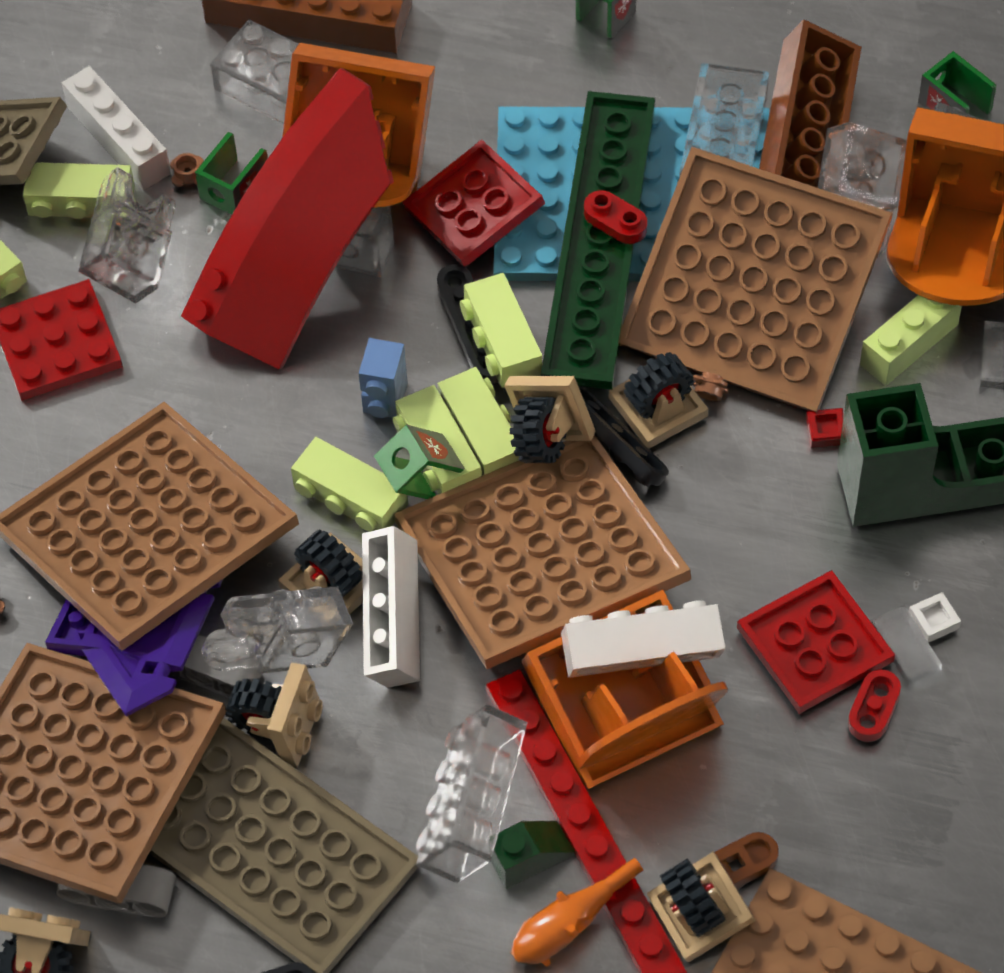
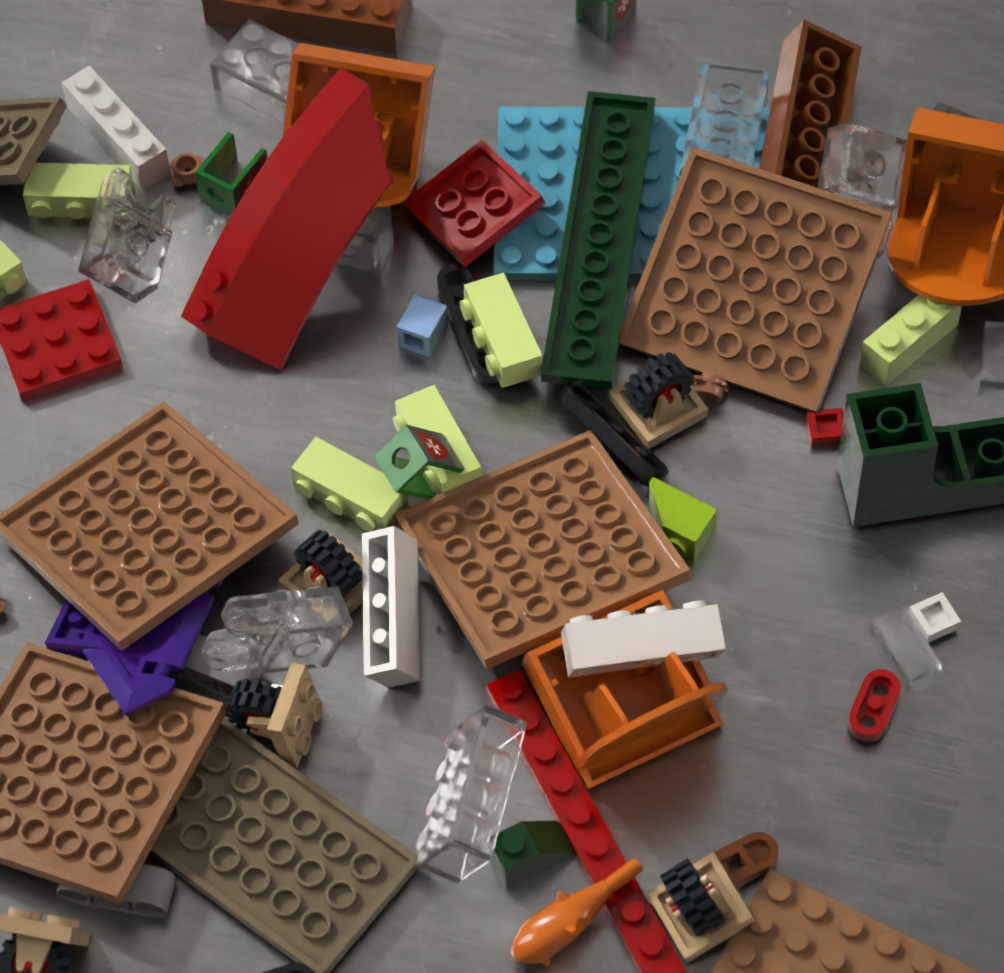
(382, 377): medium blue piece -> none
(422, 325): none -> light blue brick
(480, 418): yellowish green brick -> none
(546, 414): plate -> none
(613, 215): red plate -> none
(682, 518): none -> lime slope
(815, 641): red plate -> none
(962, 78): green piece -> none

